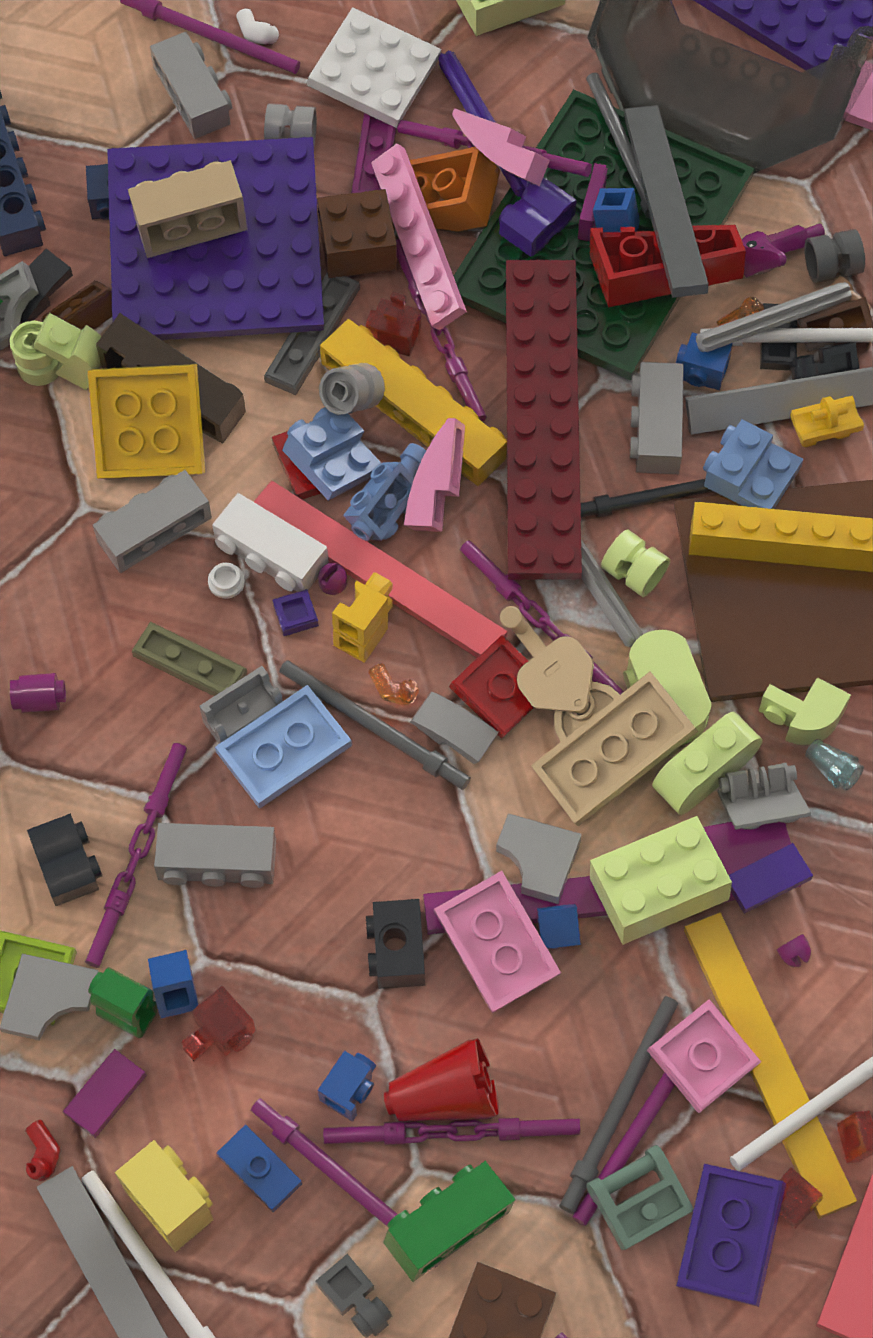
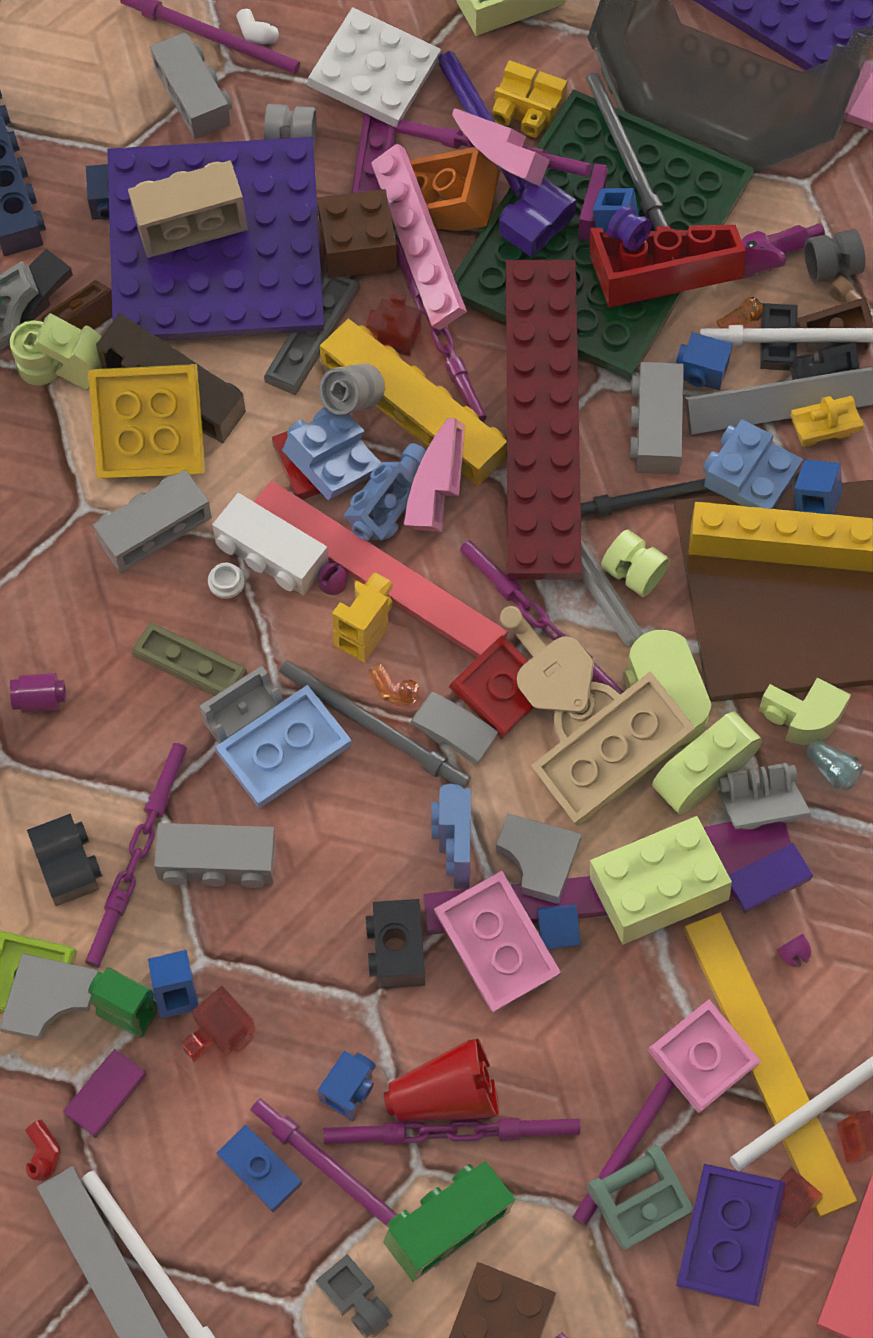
(164, 1194): light yellow brick -> none
(295, 612): dark purple tile -> none
(452, 827): none -> medium blue plate
(528, 98): none -> yellow hips
(586, 1170): dark grey bar -> none
(629, 228): none -> dark purple wheel
(666, 202): dark grey tile -> none
(773, 317): light grey axle -> none
(818, 487): none -> blue brick

